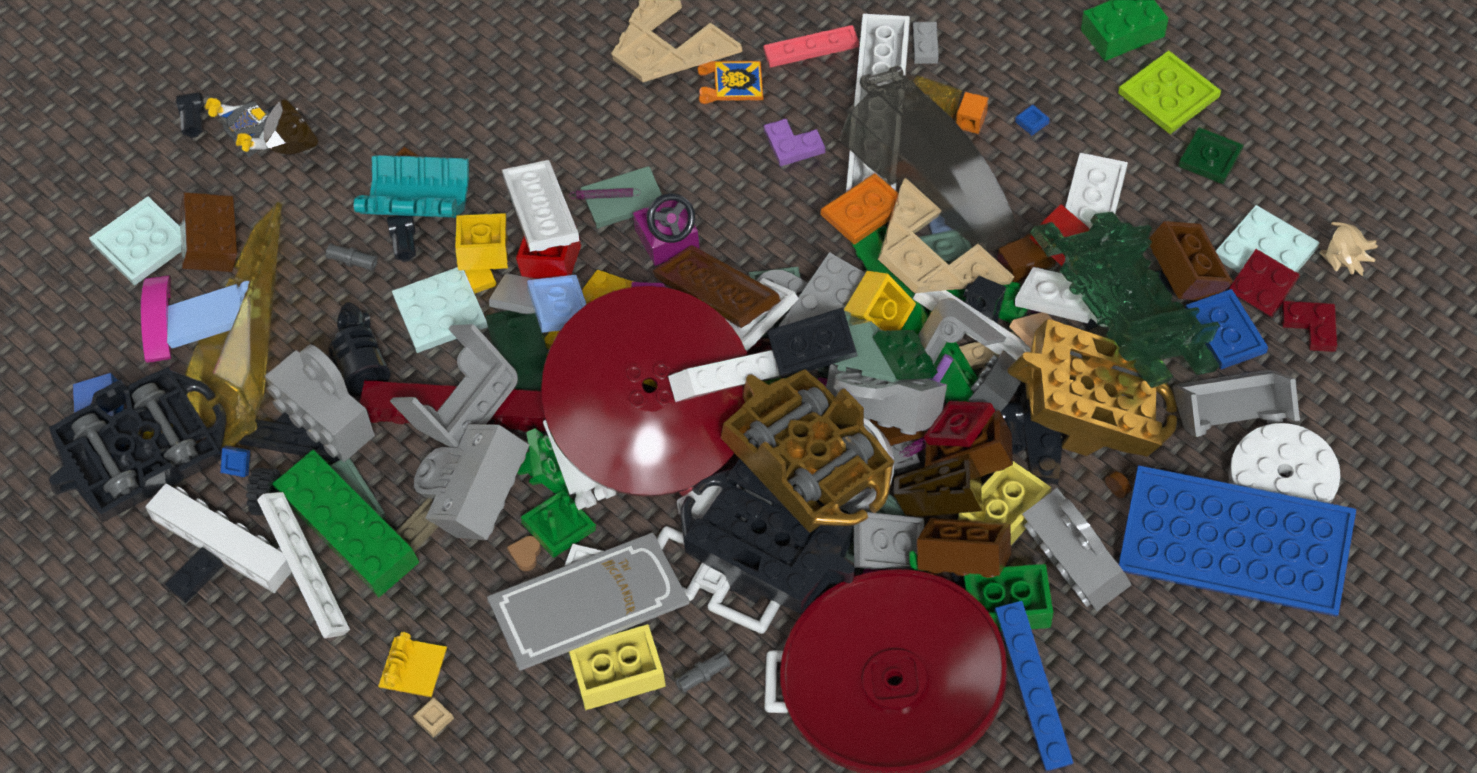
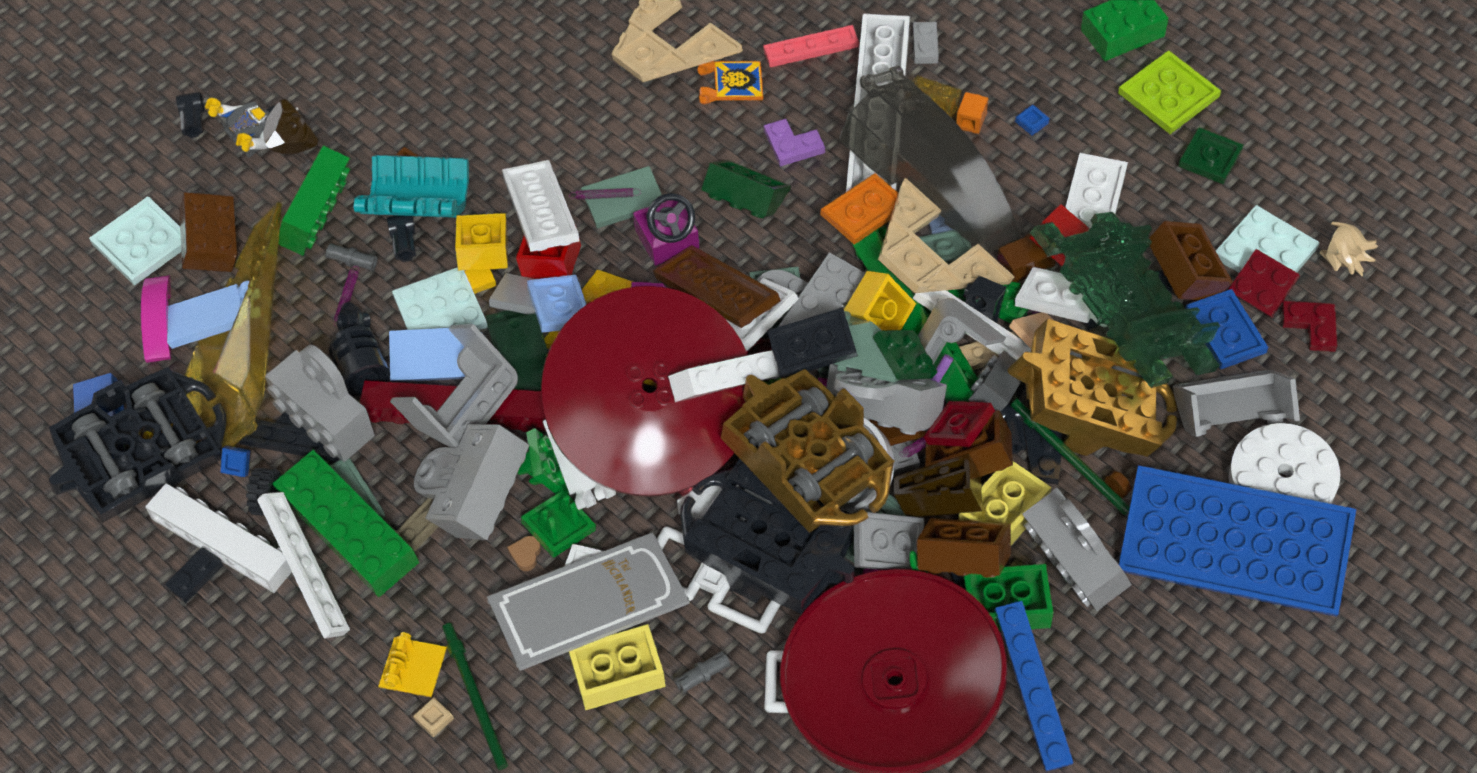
(314, 201): none -> green brick
(345, 291): none -> magenta piece
(424, 355): none -> light blue tile
(456, 650): none -> dark green bar
(744, 188): none -> dark green slope
(1072, 458): none -> dark green bar

